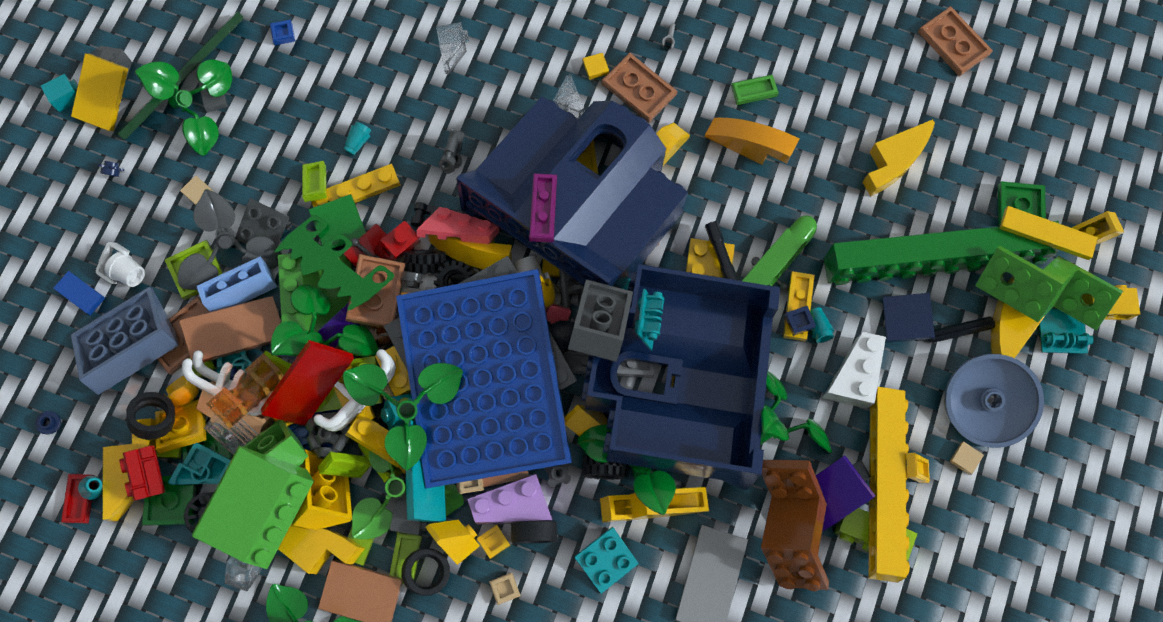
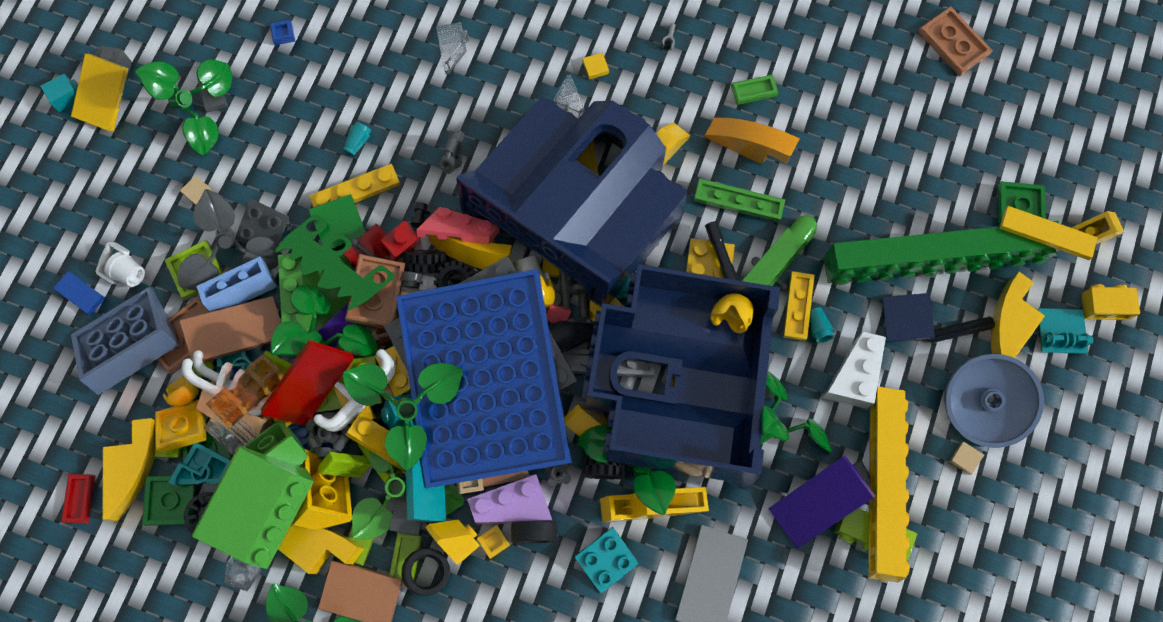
(52, 427): dark blue plate -> none
(88, 493): teal cone -> none
(110, 168): dark blue plate -> none
(142, 472): red brick -> none
(154, 431): black tyre -> none
(183, 72): dark green tile -> none
(314, 181): lime tile -> none
(504, 588): tan tile -> none
(543, 208): magenta tile -> none
(601, 320): dark grey slope -> none
(639, 87): nougat tile -> none
(649, 323): teal hinge -> none
(735, 310): none -> yellow helmet
(739, 200): none -> bright green plate
(794, 524): dark orange bracket -> none
(800, 320): dark blue plate -> none
(896, 156): yellow slope -> none
(917, 468): yellow tile -> none
(1039, 290): bright green bracket -> none

